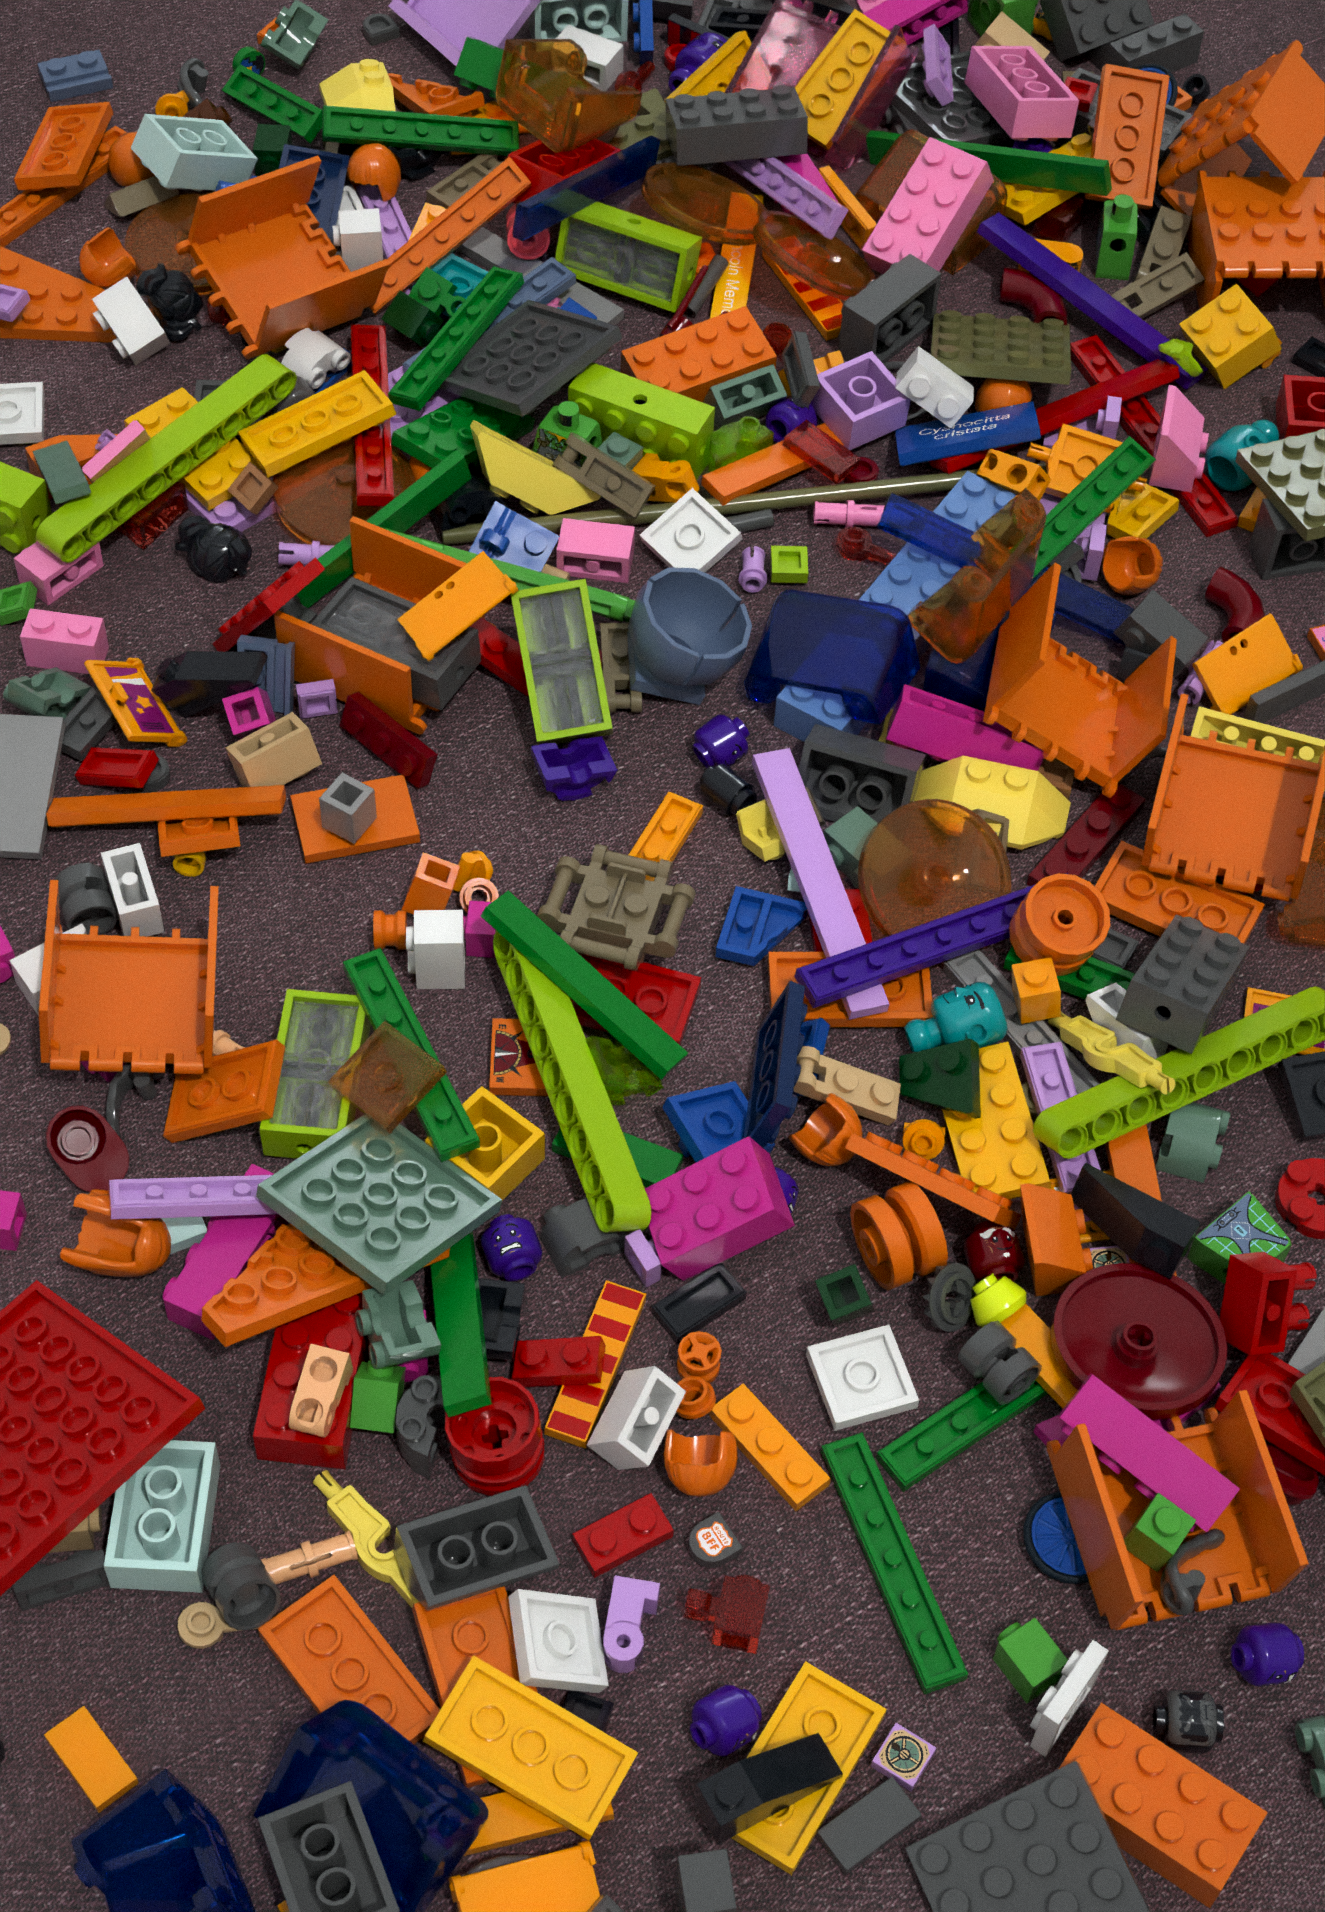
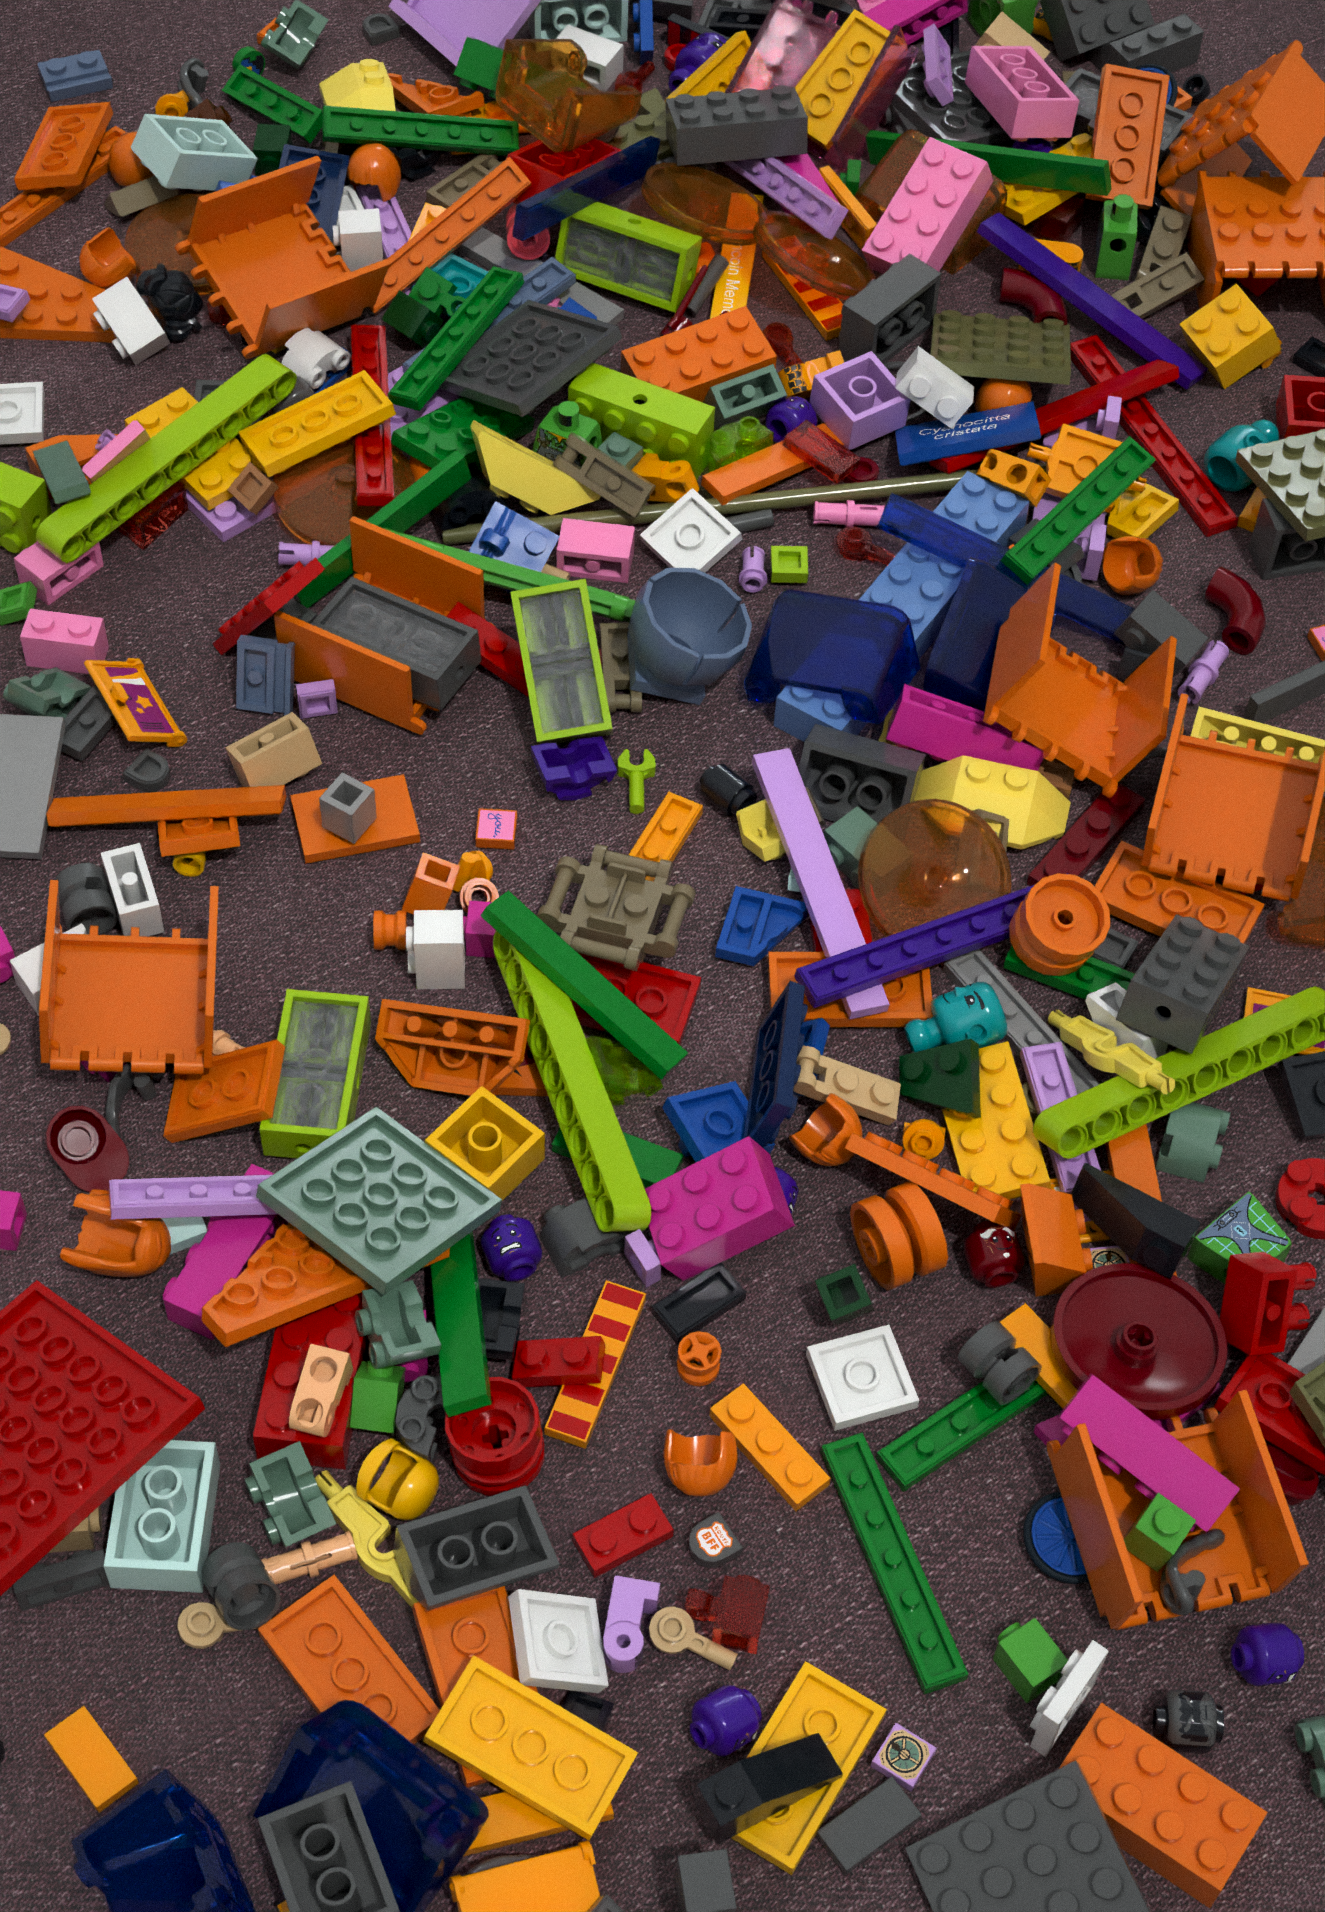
(116, 767): red tile -> none
(205, 678): black slope -> none
(213, 549): black hair -> none
(248, 711): dark pink brick -> none
(289, 1496): none -> sand green cylinder
(384, 1000): green tile -> none
(387, 1077): clear orange tile -> none
(388, 740): dark red plate -> none
(404, 1487): none -> yellow helmet
(451, 1046): none -> orange wedge
(475, 592): light orange door -> none
(496, 828): none -> tile
(636, 775): none -> lime bar
(636, 1418): white brick -> none
(674, 1632): none -> tan plate
(696, 1389): orange plate -> none
(721, 741): dark purple head -> none
(800, 369): dark grey tile -> none
(852, 177): none -> green plate
(957, 1310): dark grey gear -> none
(973, 603): clear orange windscreen -> none
(996, 1299): neon yellow cone -> none
(1036, 990): light orange brick -> none
(1083, 90): red tile -> none
(1178, 444): bright pink slope -> none
(1182, 353): lime piece -> none
(1237, 672): light orange door -> none

